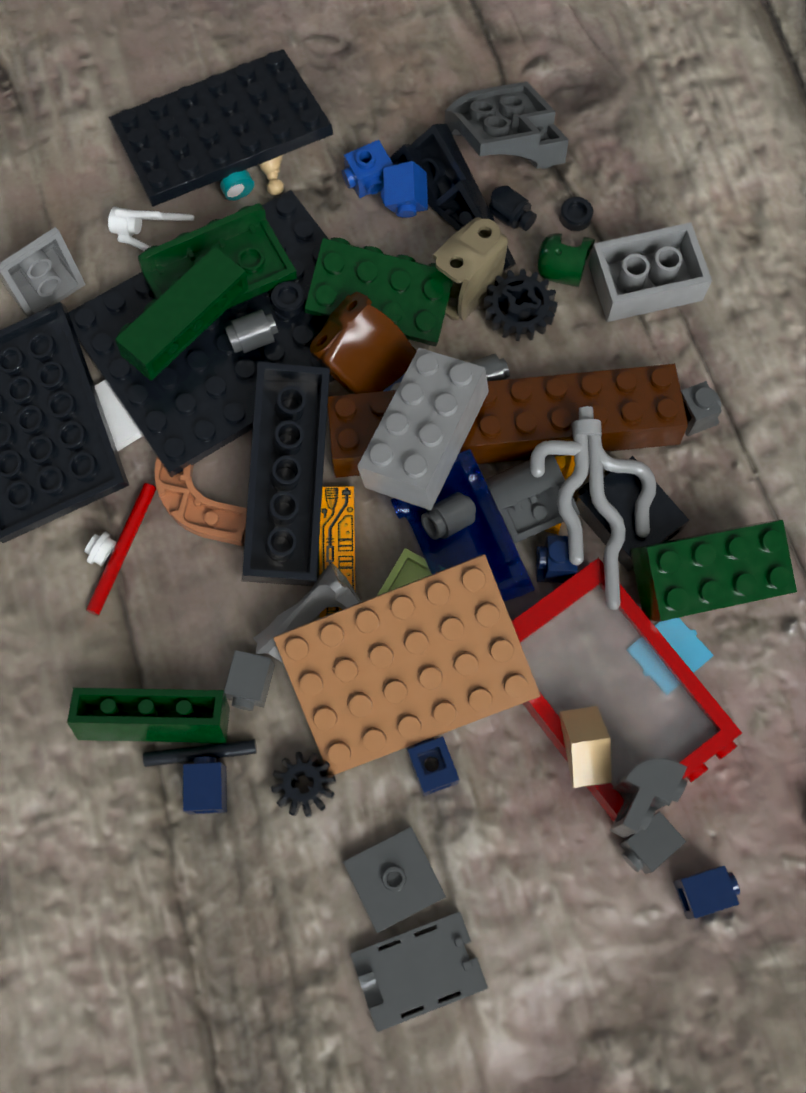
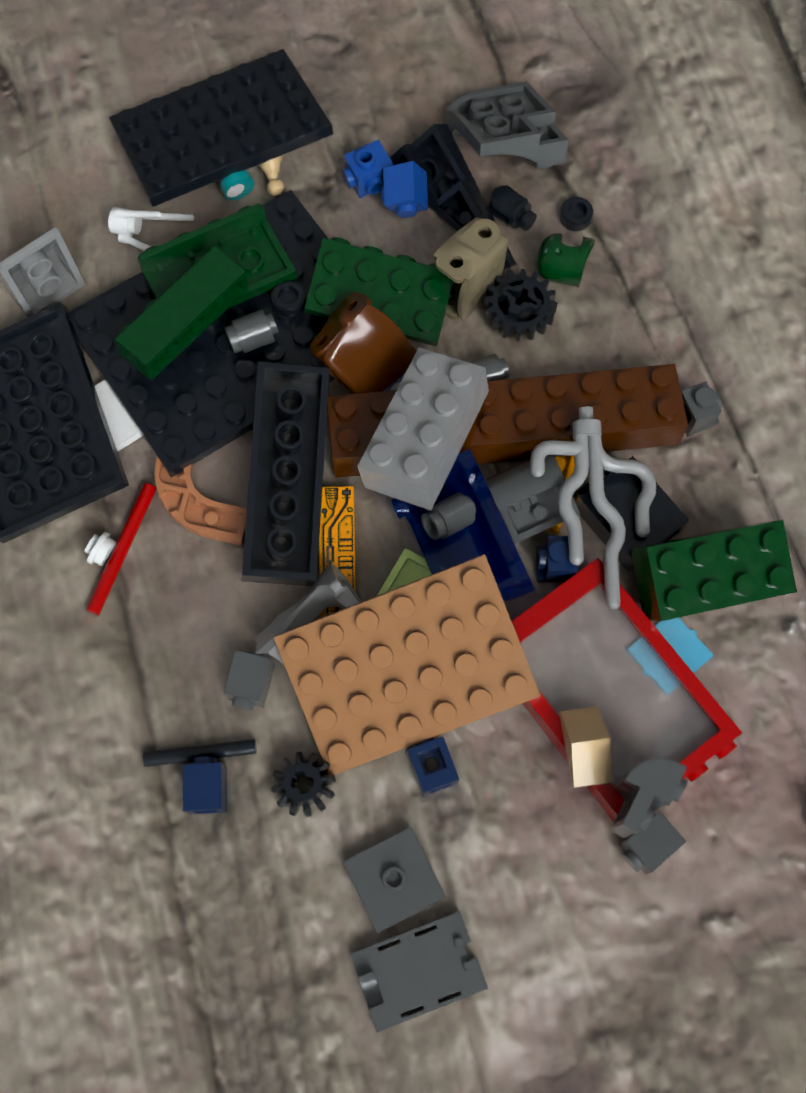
(149, 715): dark green brick -> none
(649, 272): light grey brick -> none
(707, 892): dark blue brick -> none

